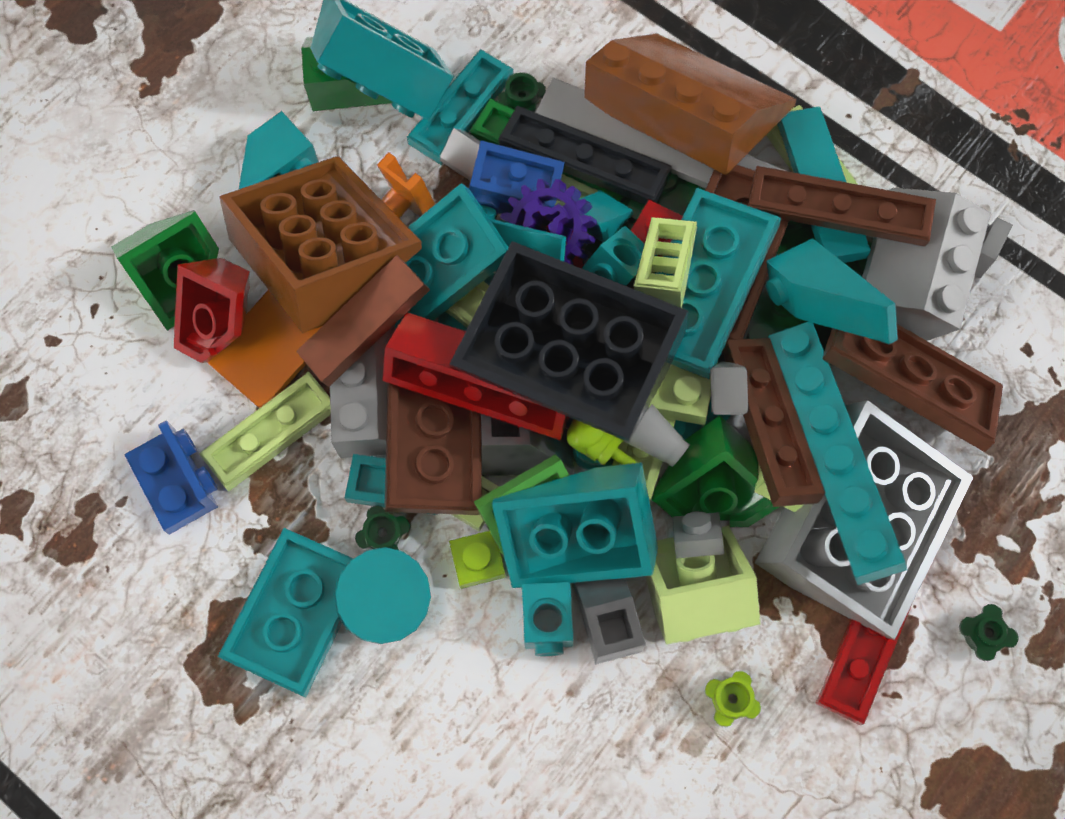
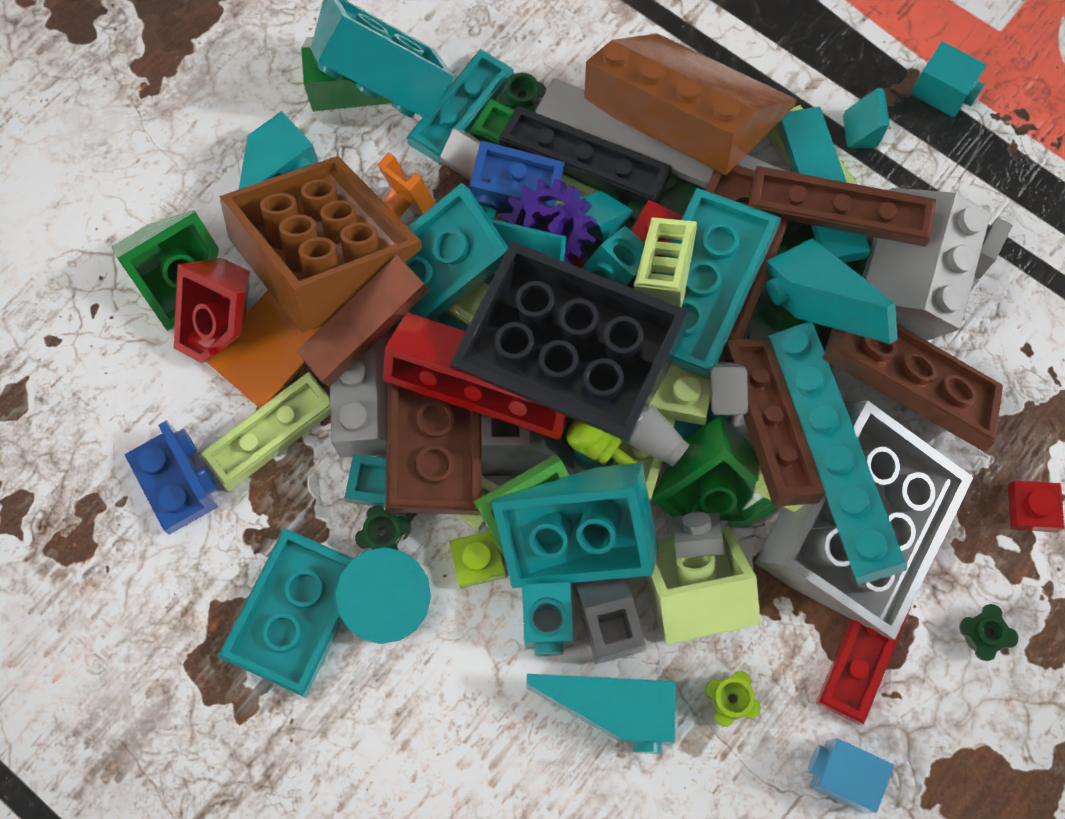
(620, 707): none -> teal slope
(849, 775): none -> dark azure brick
(866, 121): none -> teal slope
(950, 80): none -> teal brick
(1035, 506): none -> red plate

